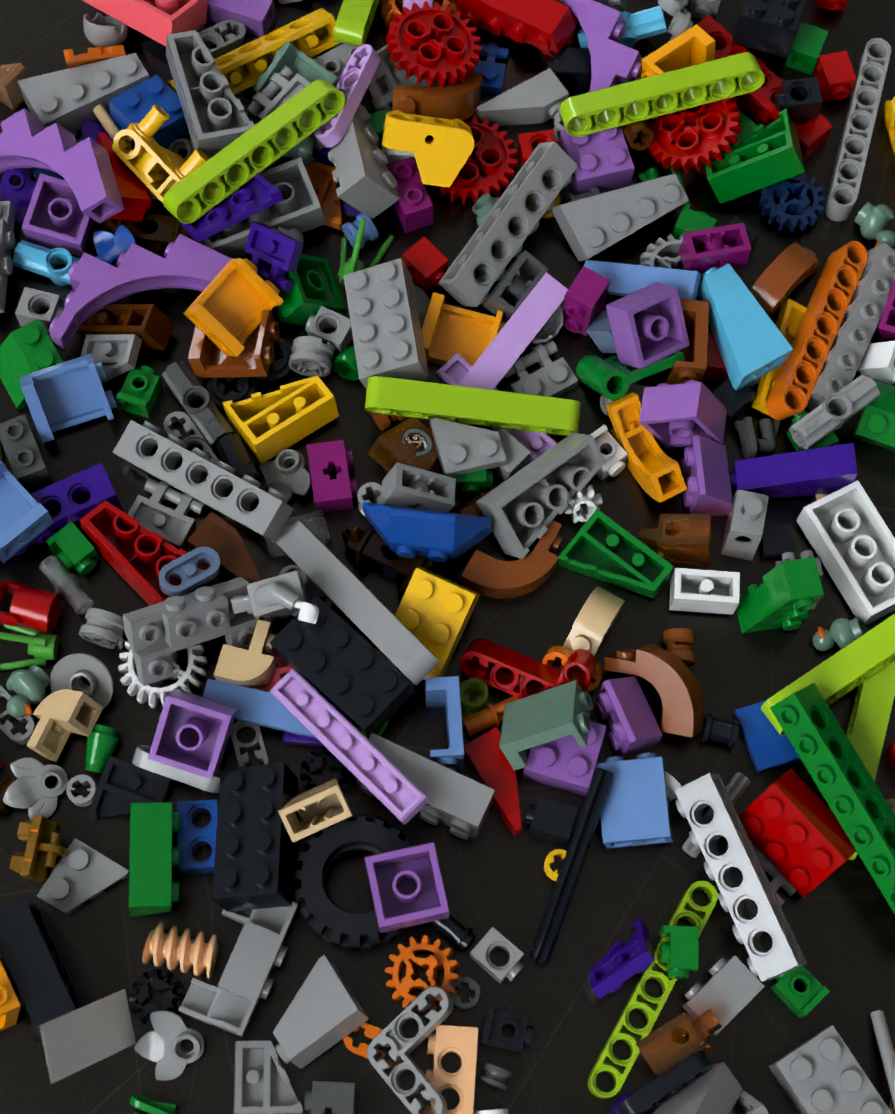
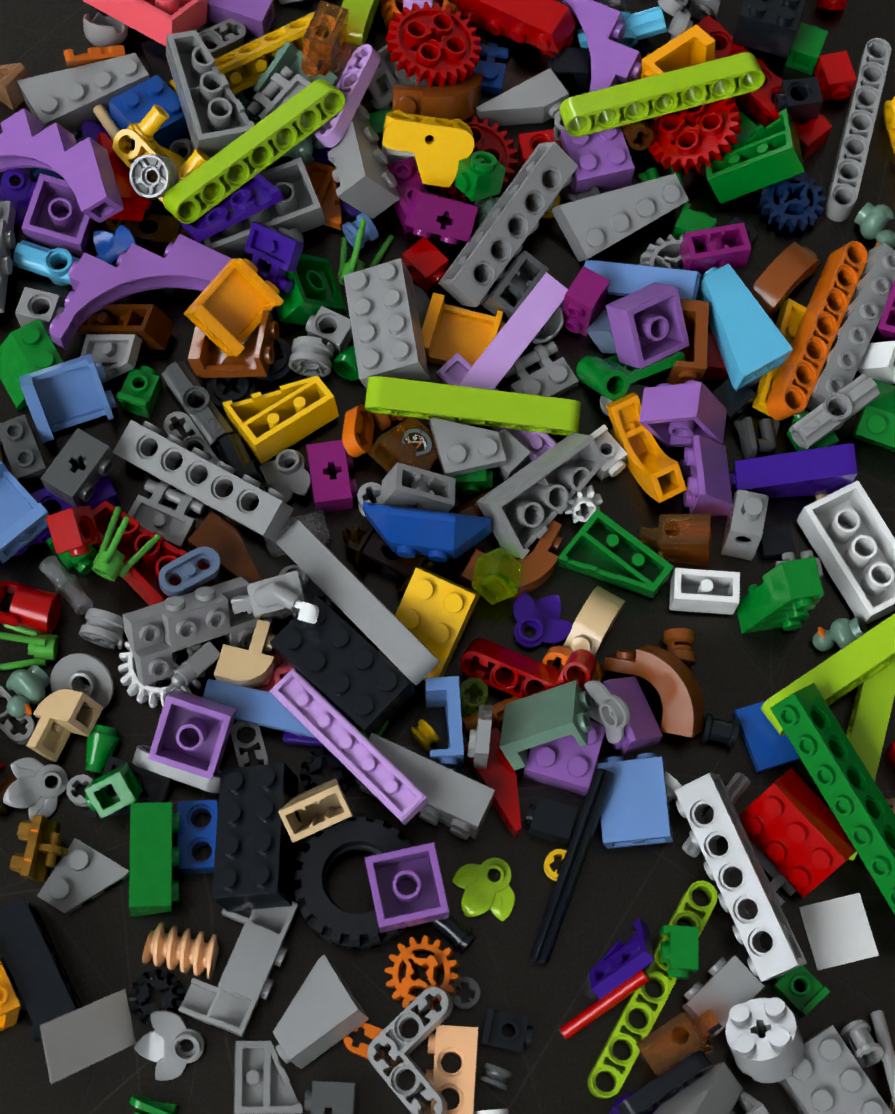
(66, 474): none -> dark grey brick
(73, 530): none -> red brick
(105, 802): none -> green brick
(110, 561): none -> bright green plant
(144, 168): none -> light grey wheel
(194, 666): none -> light grey piece
(322, 53): none -> clear orange torso
(358, 431): none -> orange beam
(424, 735): none -> yellow bush
(457, 221): none -> magenta brick
(480, 176): none -> green brick
(480, 739): none -> light grey wing
(482, 892): none -> lime plate
(490, 942): light grey brick -> none
(496, 575): none -> clear neon green panel
(542, 618): none -> dark purple plate
(604, 1004): none -> red bar
(608, 710): none -> light grey plate
(764, 1039): none -> light grey brick
(838, 931): none -> white sticker
(862, 1044): none -> light grey bush

